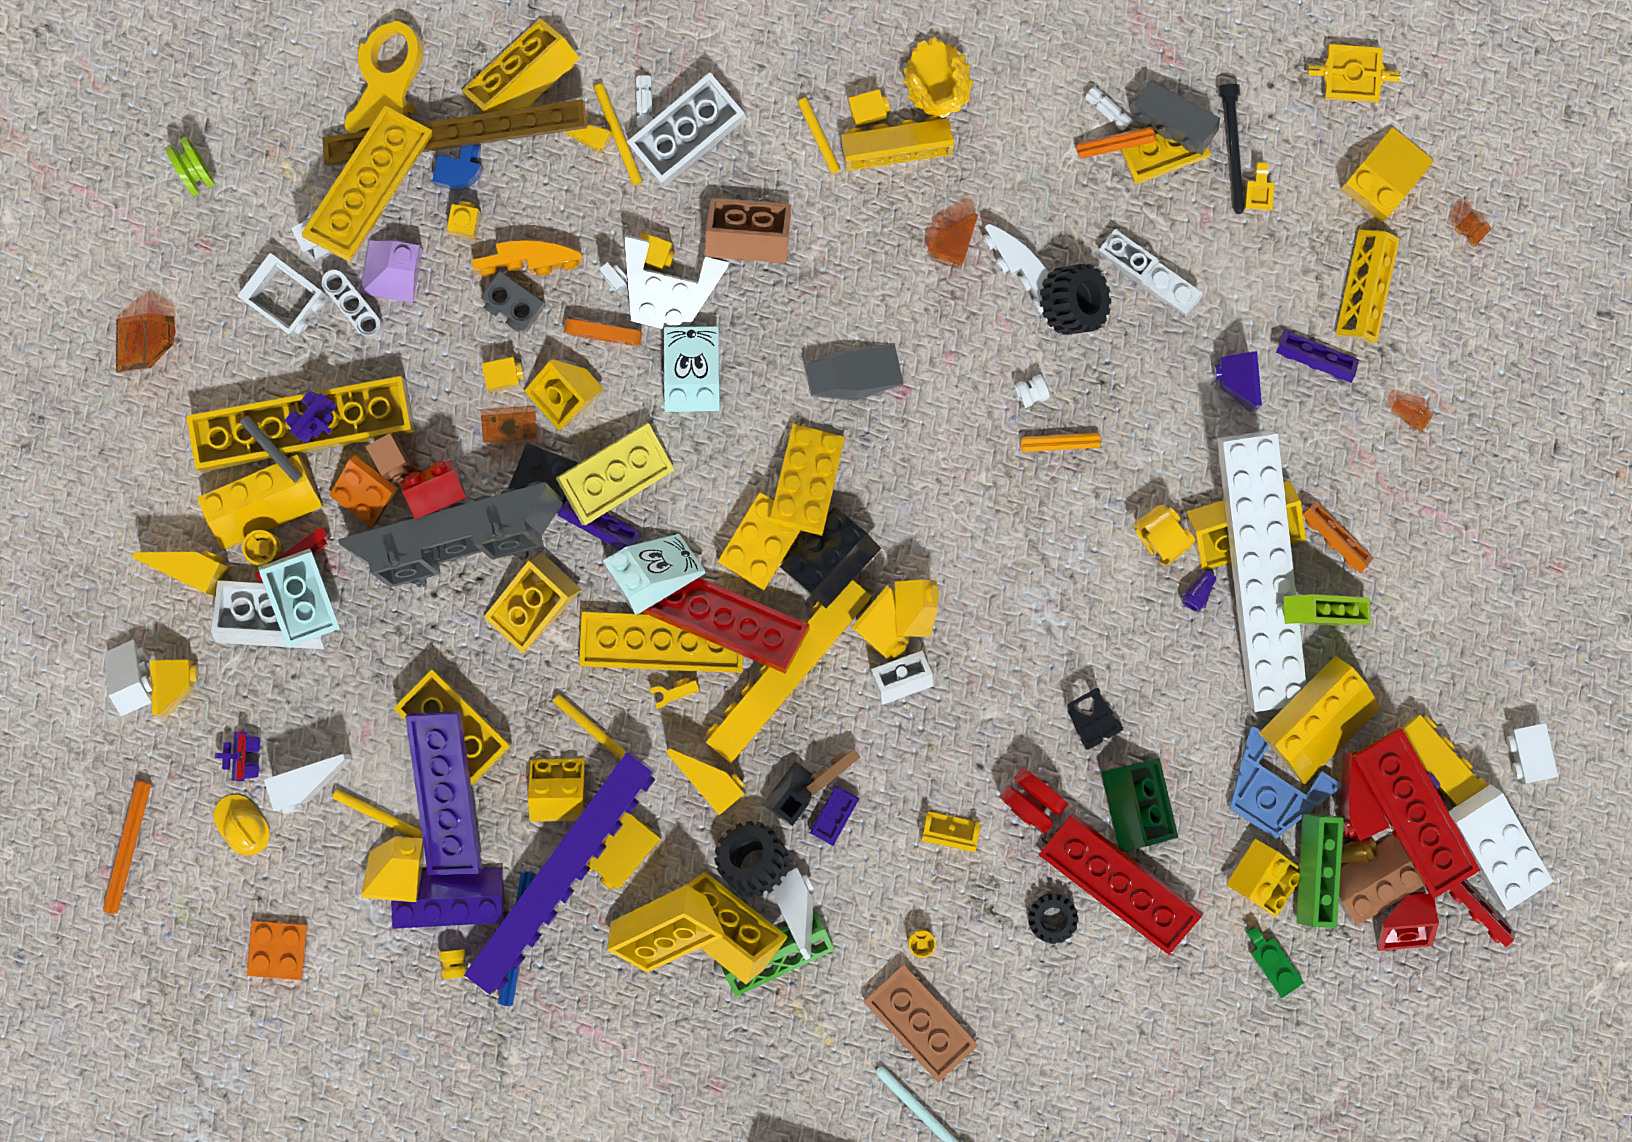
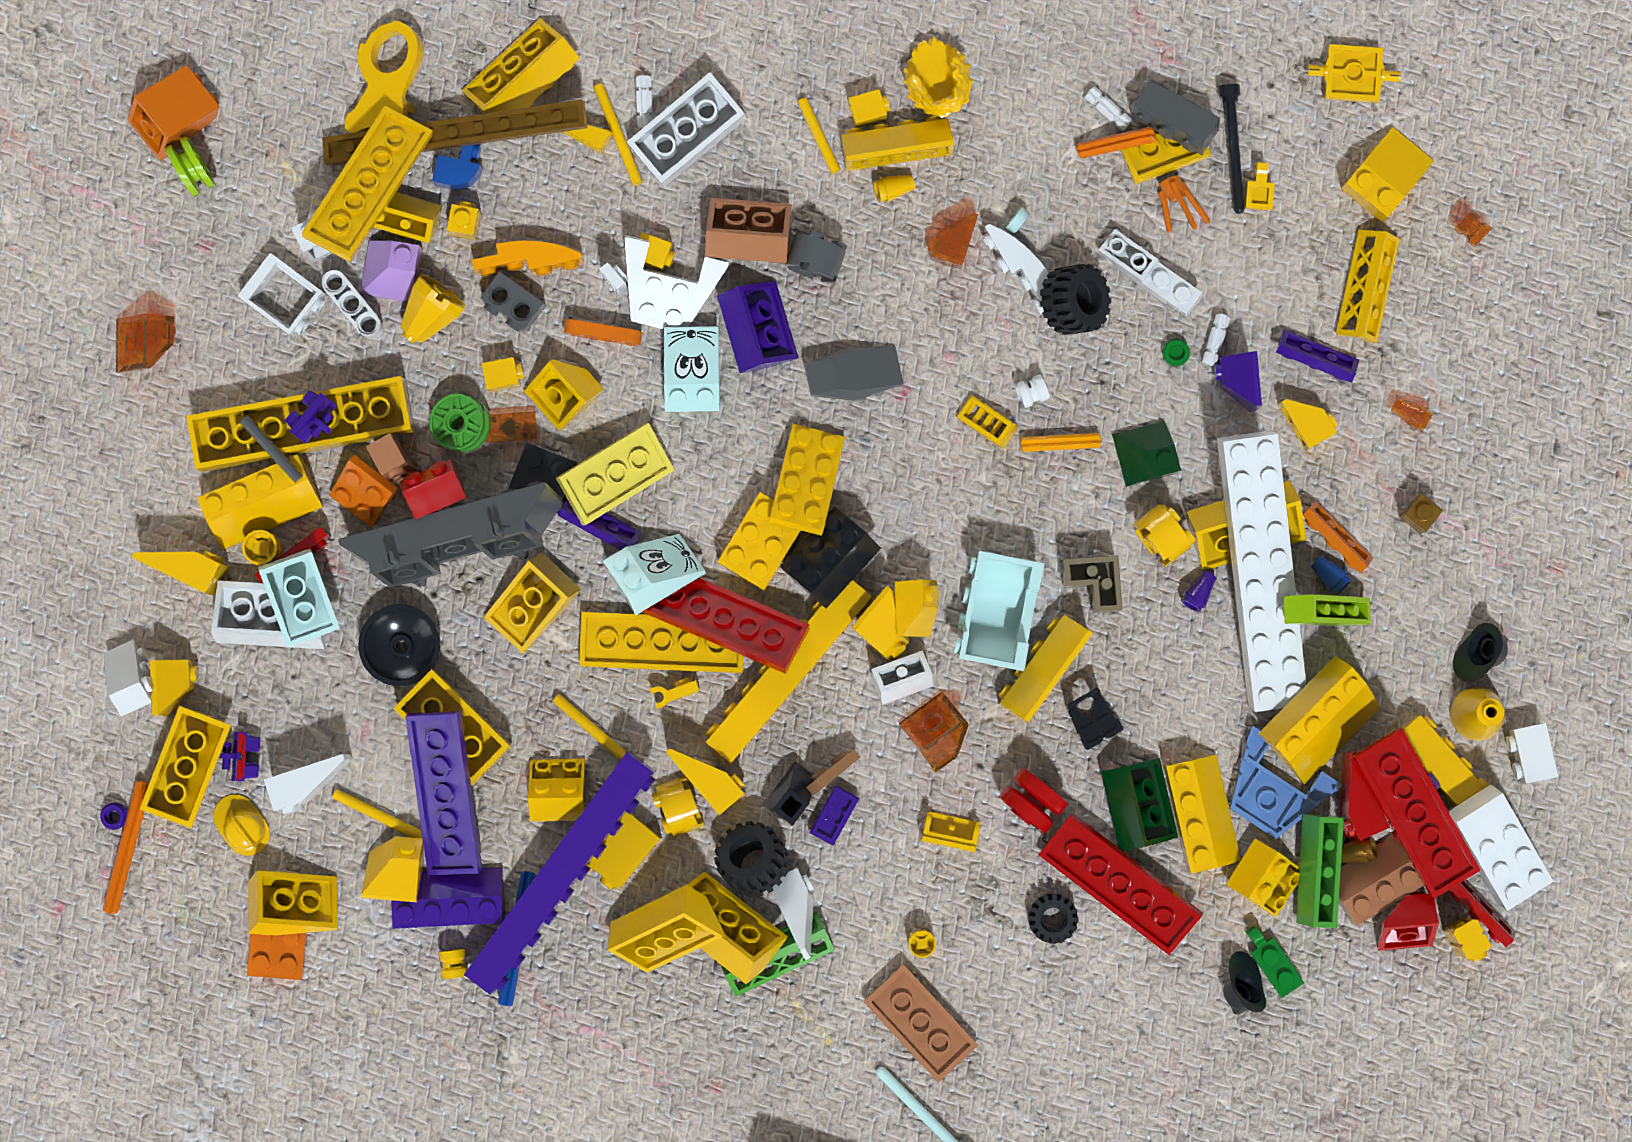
(106, 812): none -> dark purple plate
(172, 110): none -> orange slope
(185, 766): none -> yellow slope
(291, 903): none -> yellow slope
(380, 640): none -> black dish
(410, 217): none -> yellow brick
(429, 309): none -> yellow cone
(444, 423): none -> bright green wheel
(678, 807): none -> yellow cylinder
(757, 326): none -> dark purple slope
(815, 257): none -> dark grey brick
(892, 187): none -> yellow cone
(936, 731): none -> clear orange slope
(998, 610): none -> light aqua cylinder
(1007, 433): none -> yellow slope
(1017, 220): none -> light aqua tile
(1045, 668): none -> yellow slope
(1101, 575): none -> dark tan brick
(1146, 453): none -> dark green slope
(1175, 191): none -> orange plant
(1176, 353): none -> green tile
(1202, 814): none -> yellow slope
(1215, 339): none -> white axle
(1244, 987): none -> black piece
(1308, 422): none -> yellow slope
(1331, 575): none -> blue cone
(1421, 513): none -> pearl gold brick
(1467, 939): none -> yellow brick
(1477, 713): none -> yellow cone
(1480, 652): none -> black piece

